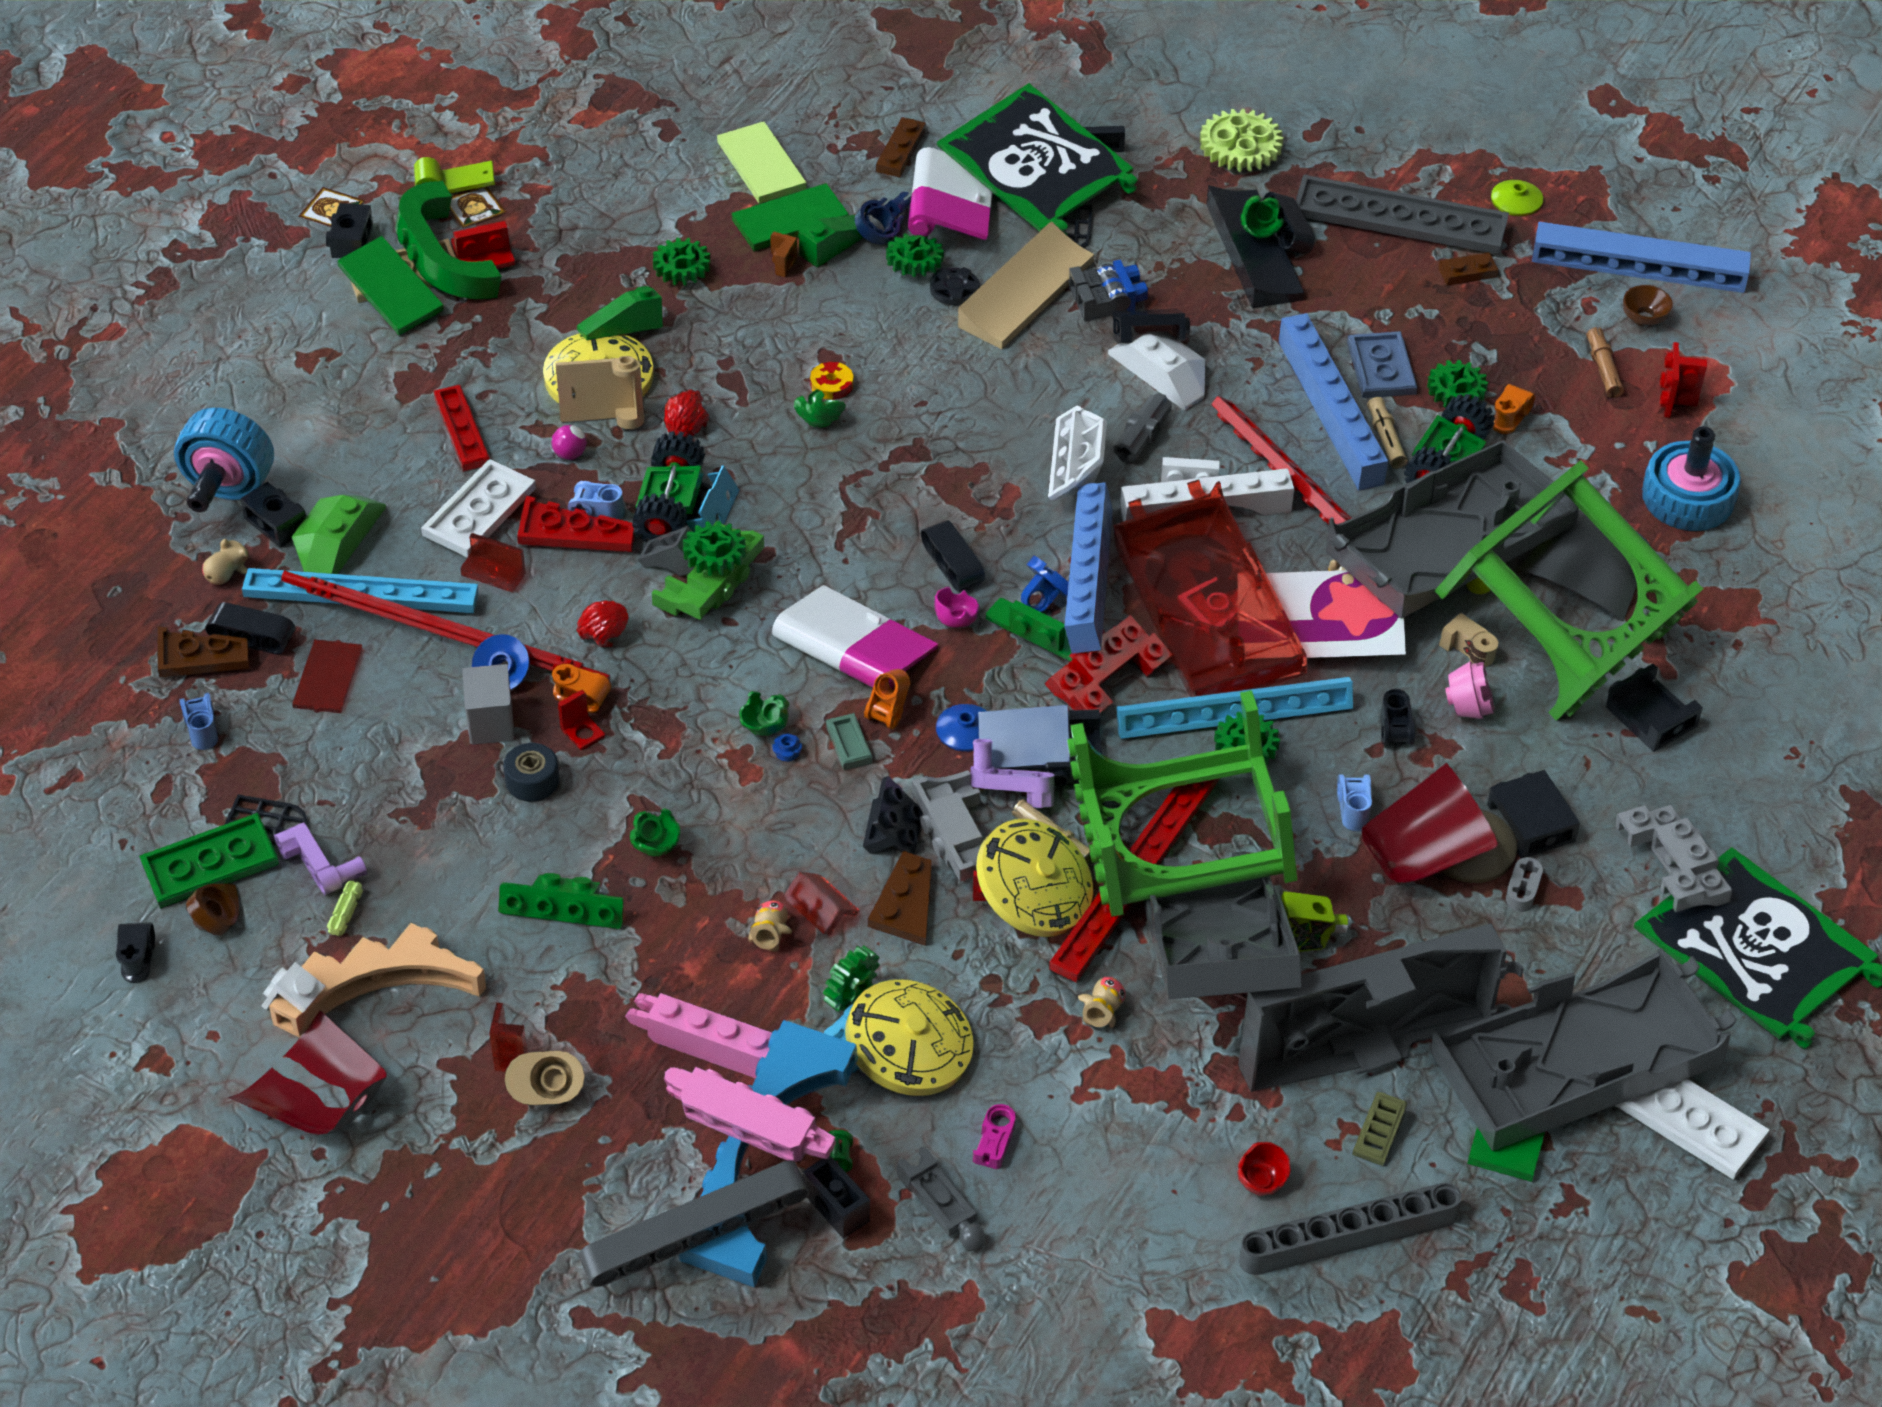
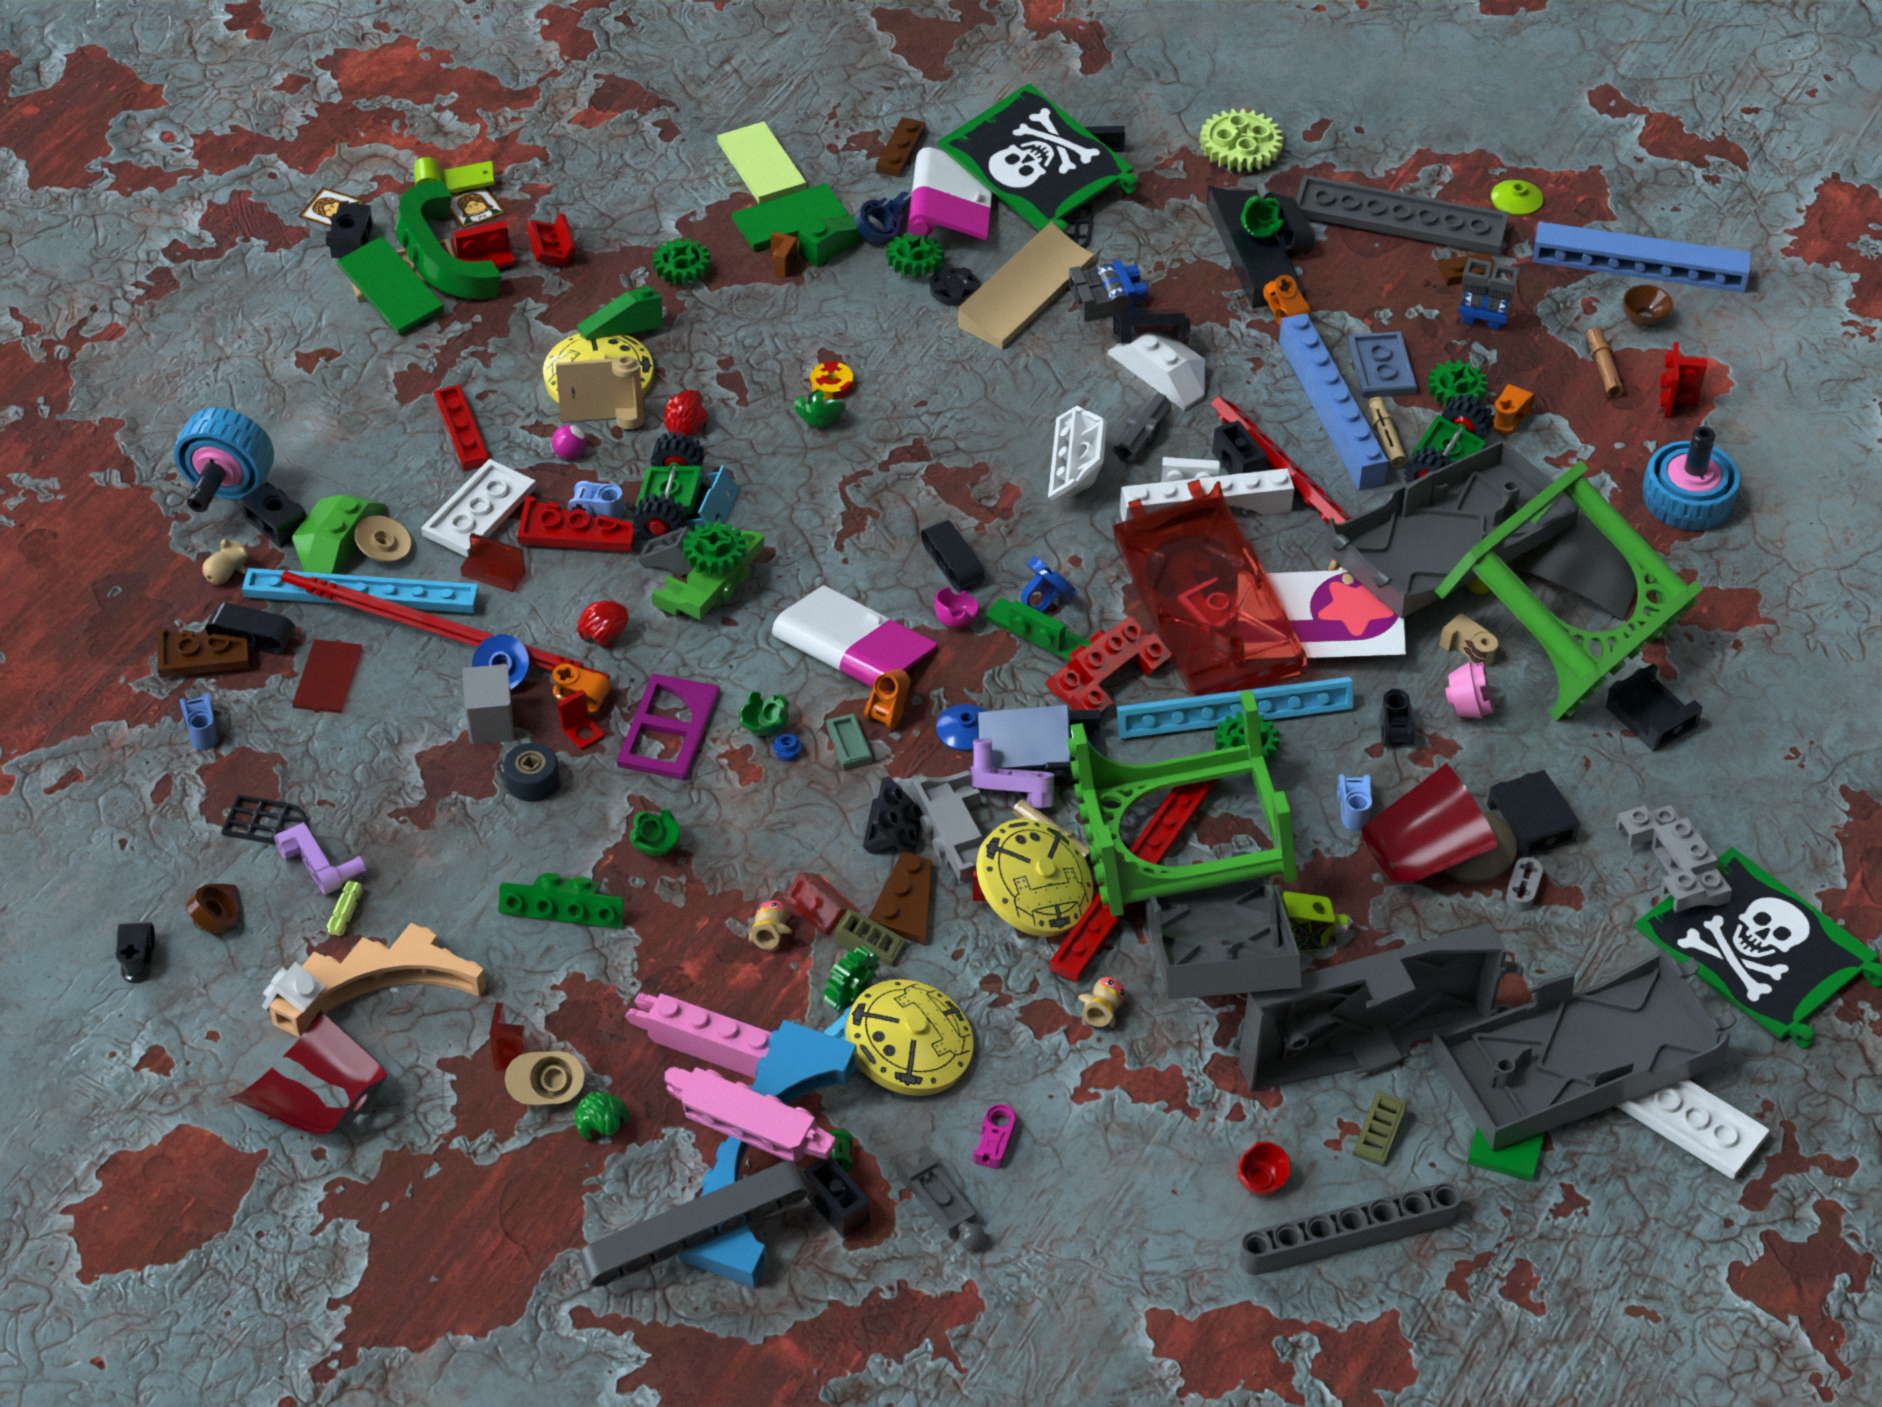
(209, 858): green tile -> none
(382, 538): none -> tan dish
(552, 242): none -> red bracket
(600, 1112): none -> green hair
(699, 699): none -> magenta window
(860, 924): none -> olive slope
(1088, 568): medium blue brick -> none
(1238, 449): none -> black brick
(1286, 301): none -> orange piece
(1487, 302): none -> dark grey hips

